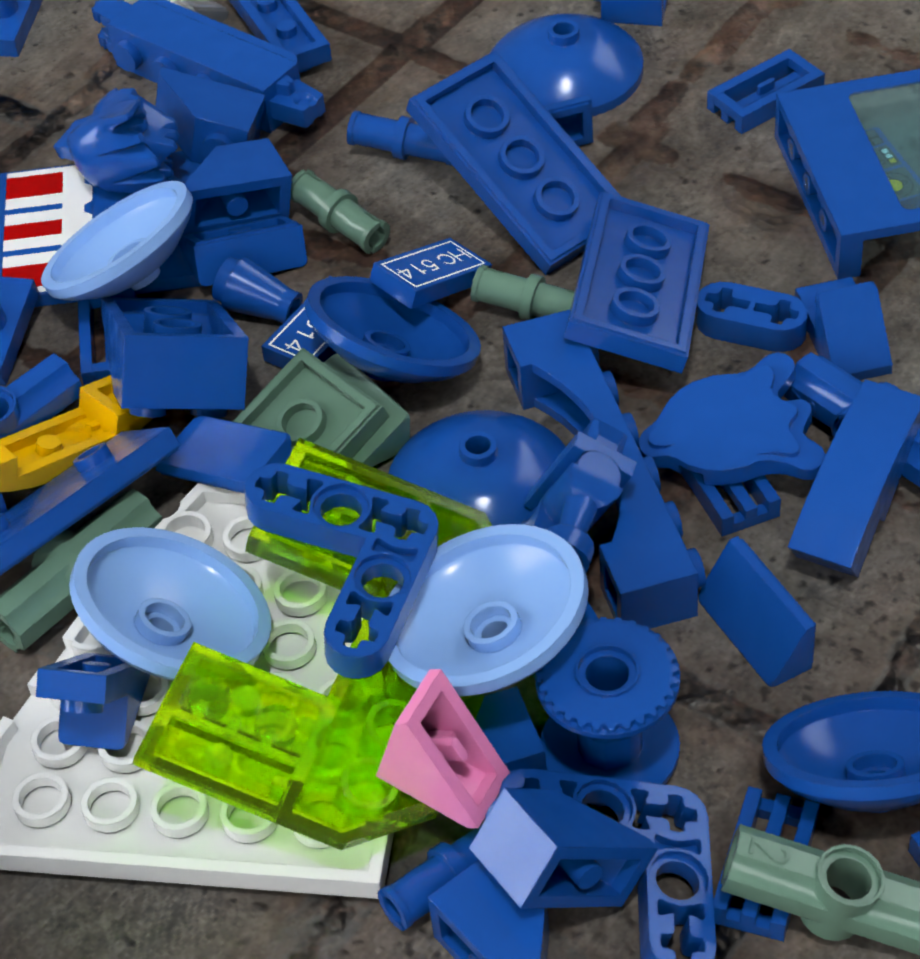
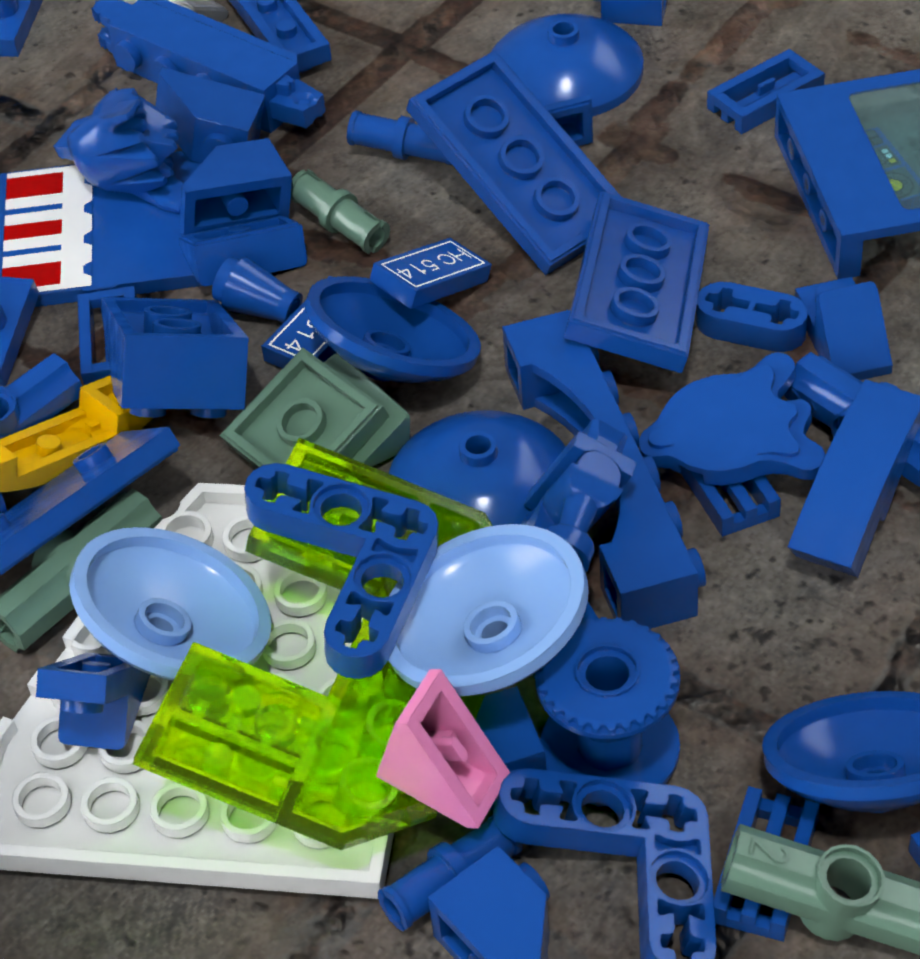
(121, 245): light blue dish -> none
(224, 452): blue slope -> none
(527, 296): sand green pin -> none
(559, 851): blue slope -> none
(758, 614): blue slope -> none

